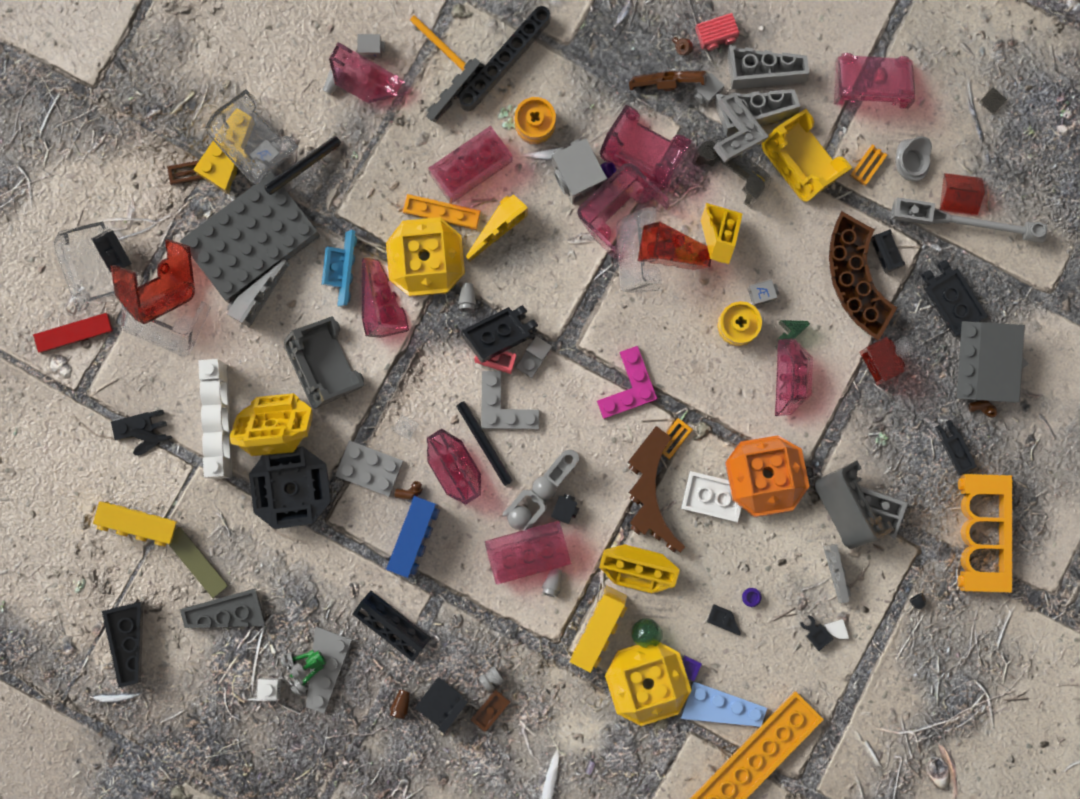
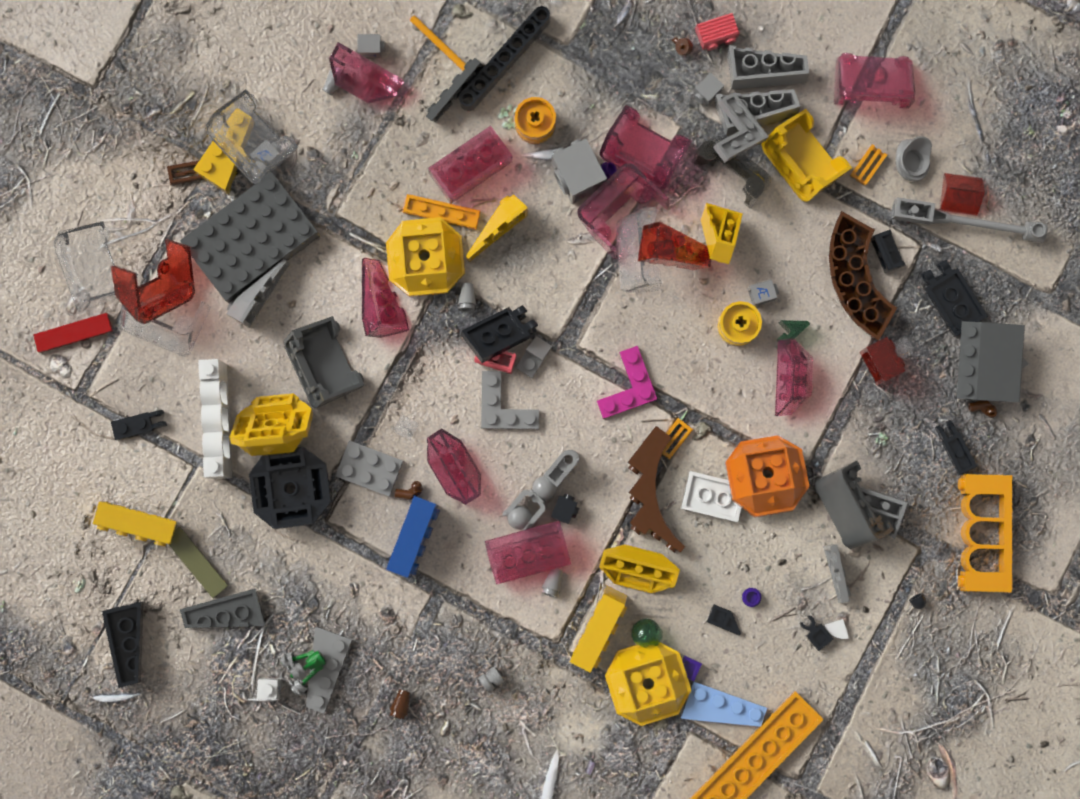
(111, 249): black hinge -> none
(149, 440): black piece -> none
(302, 165): black axle -> none
(338, 267): dark azure bracket -> none
(393, 623): black fence -> none
(441, 704): black bracket -> none
(484, 443): black axle -> none
(490, 710): reddish brown plate -> none
(668, 80): reddish brown plate -> none
(993, 100): clear smoke tile -> none

